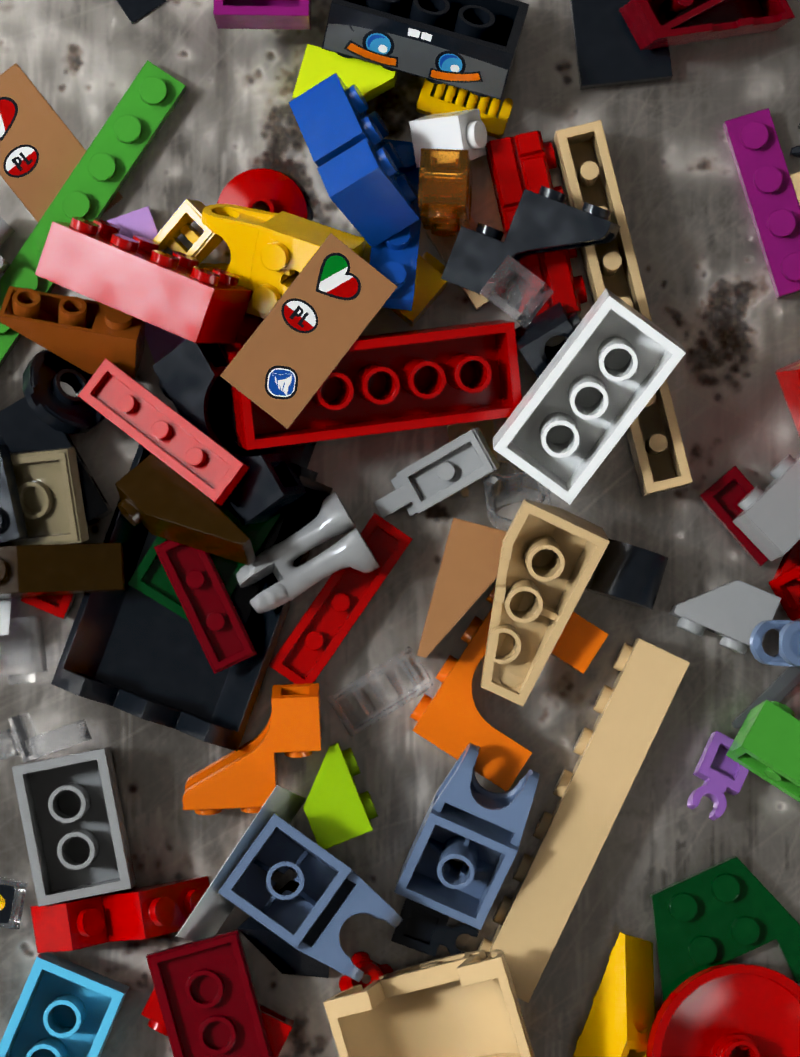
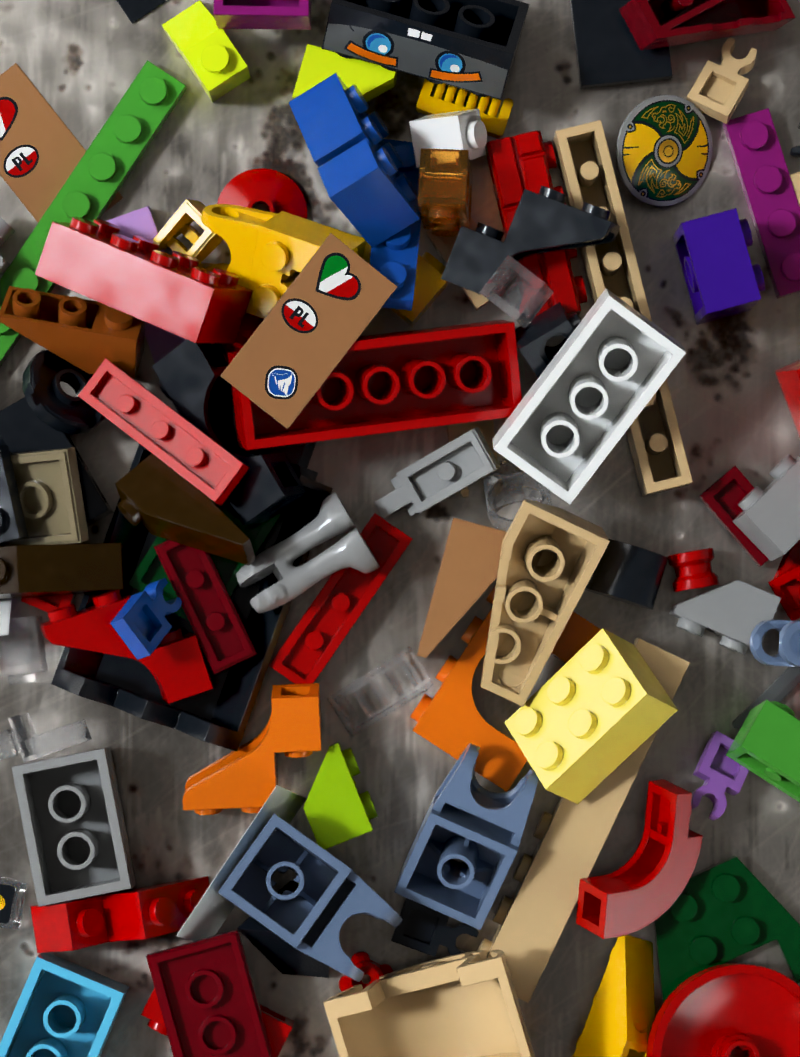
(142, 619): none -> blue plate
(174, 663): none -> red arch
(207, 51): none -> neon yellow slope
(590, 716): none -> light yellow brick
(652, 877): none -> red arch
(664, 150): none -> shield
(693, 570): none -> red wheel
(718, 265): none -> dark purple brick
(722, 86): none -> tan plate

